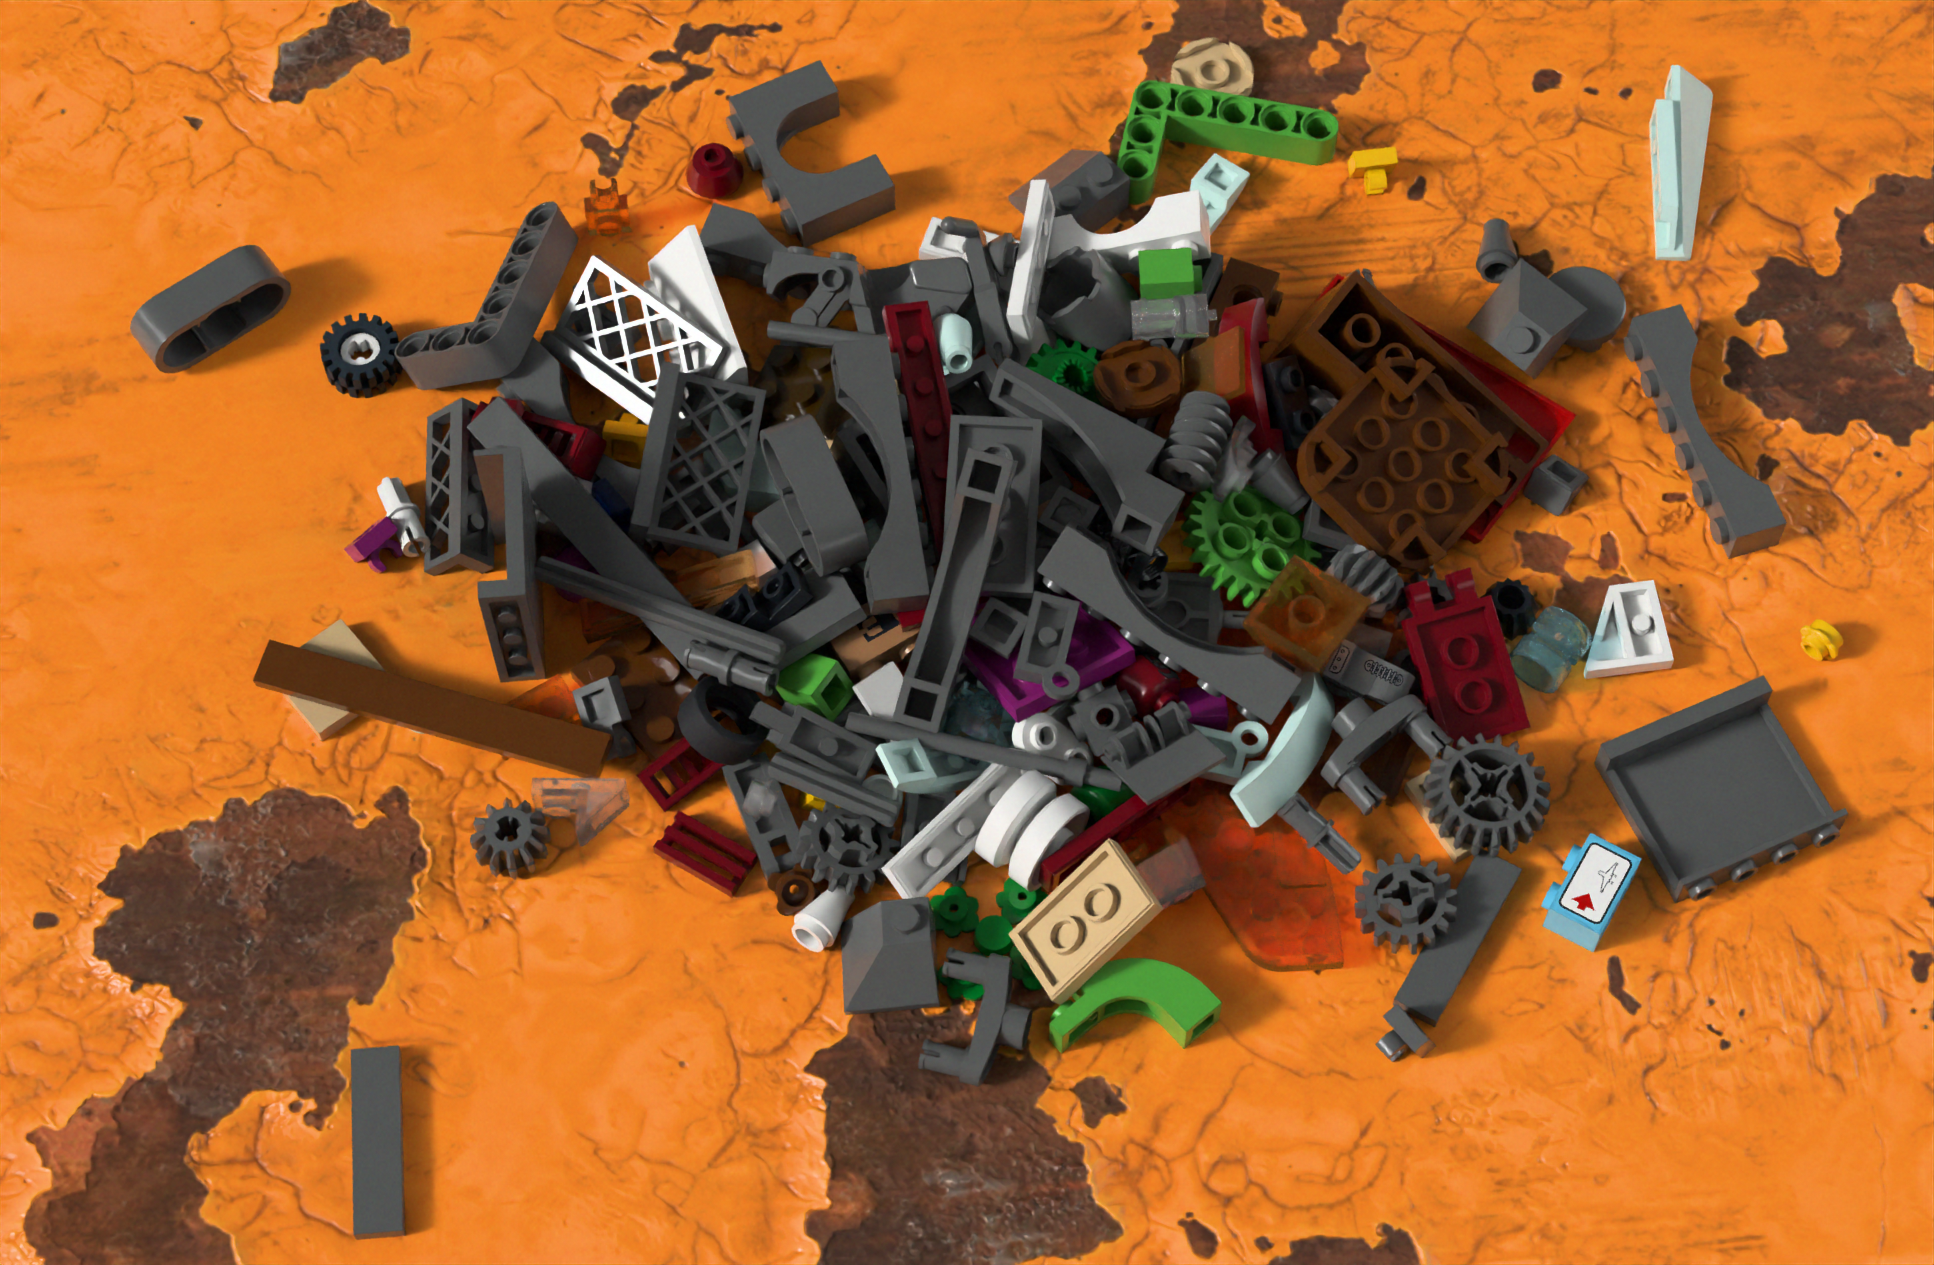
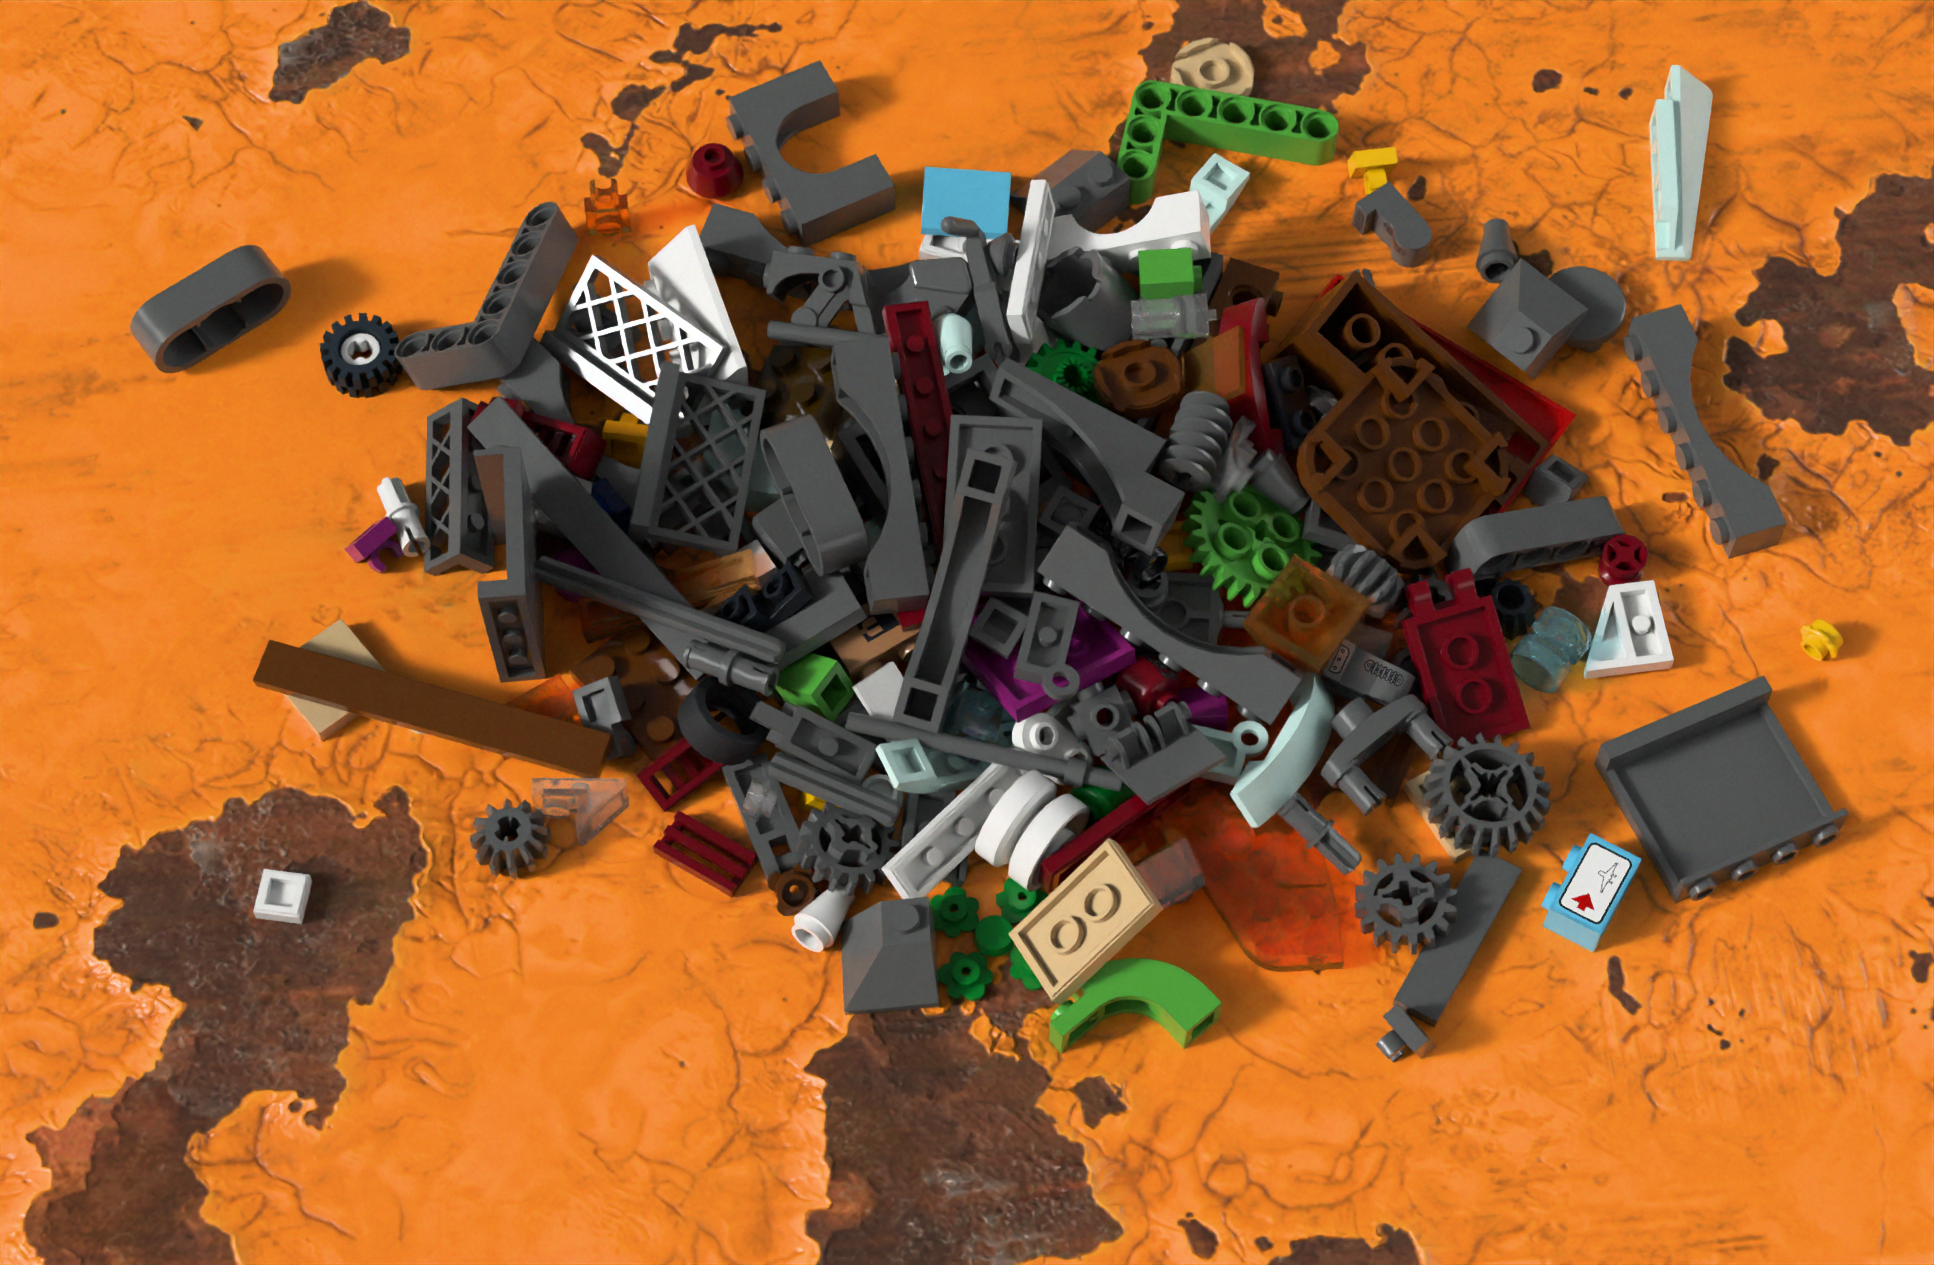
(282, 896): none -> white tile
(377, 1143): dark grey tile -> none
(965, 195): none -> medium azure slope
(996, 1023): dark grey connector -> none
(1395, 224): none -> dark grey leg
(1532, 538): none -> dark grey beam
(1626, 551): none -> dark red wheel

